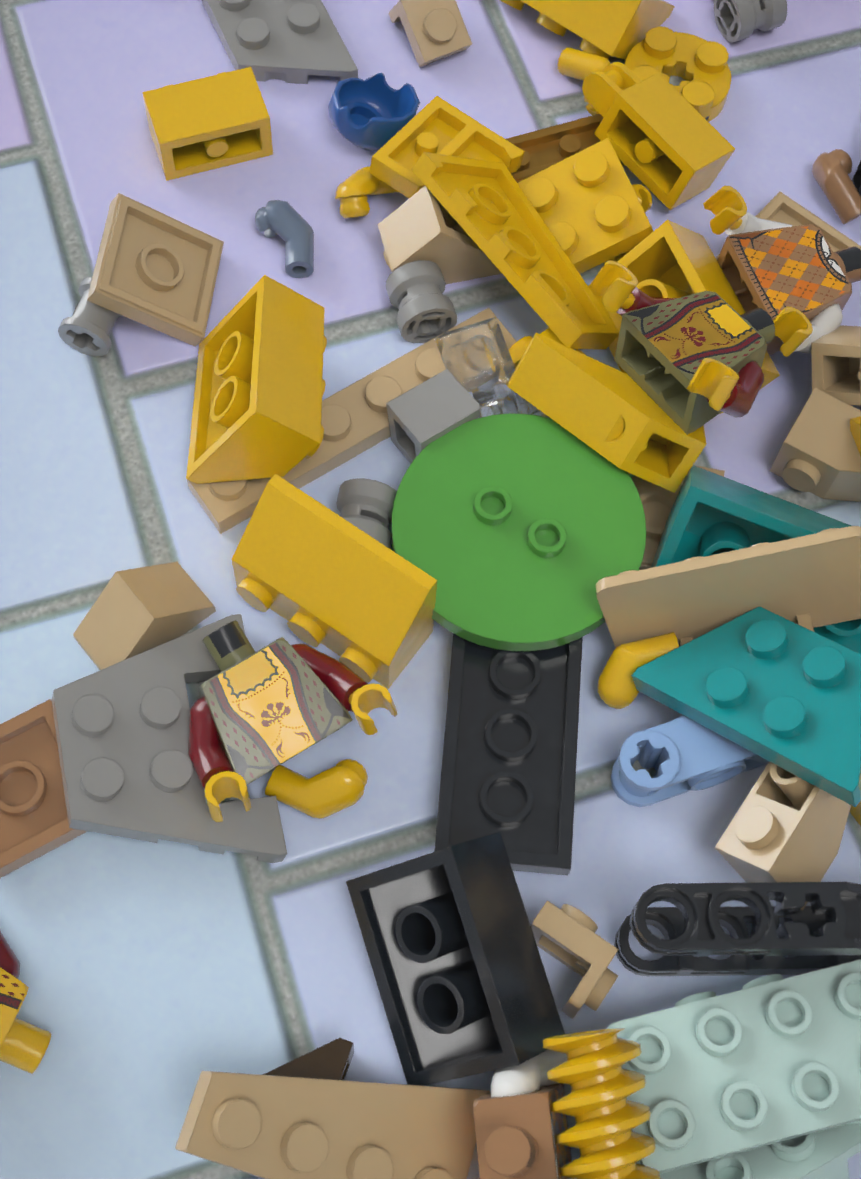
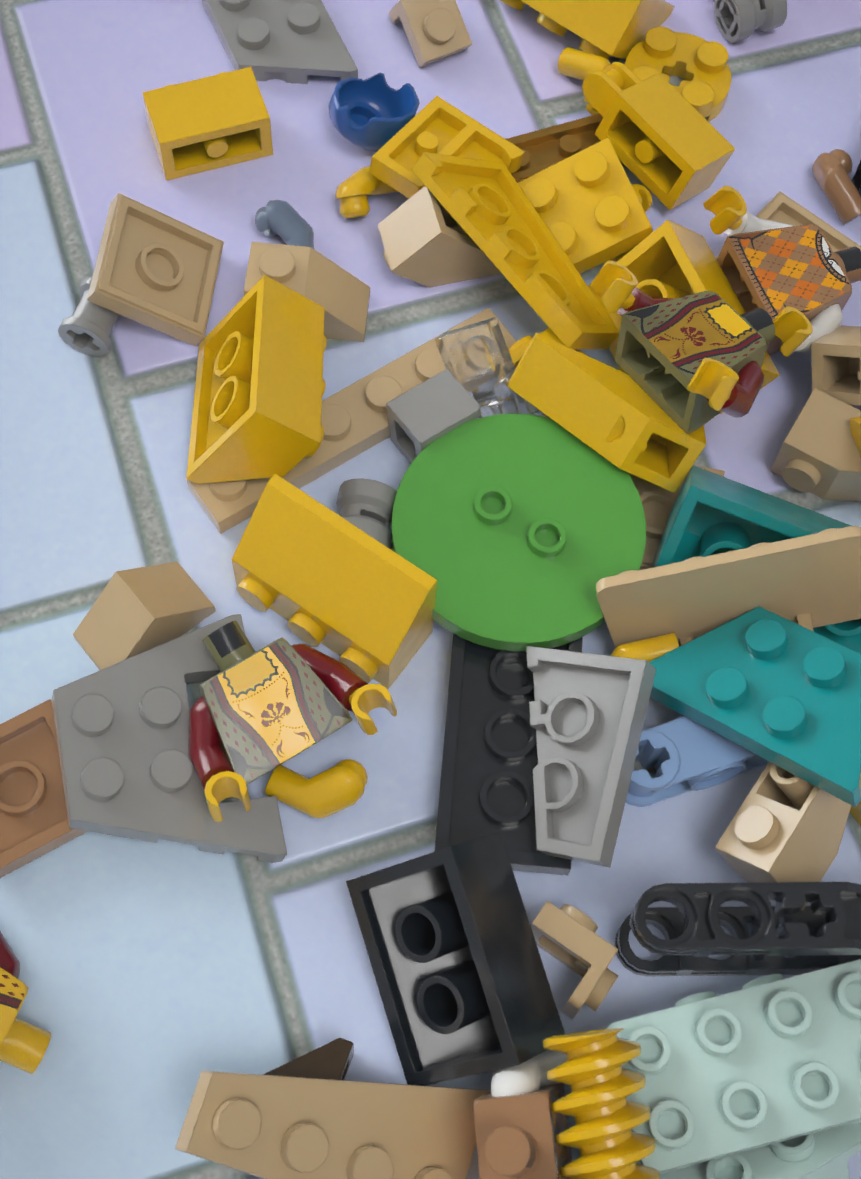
(317, 279): none -> tan slope
(419, 296): light grey wheel -> none
(587, 743): none -> light grey wing

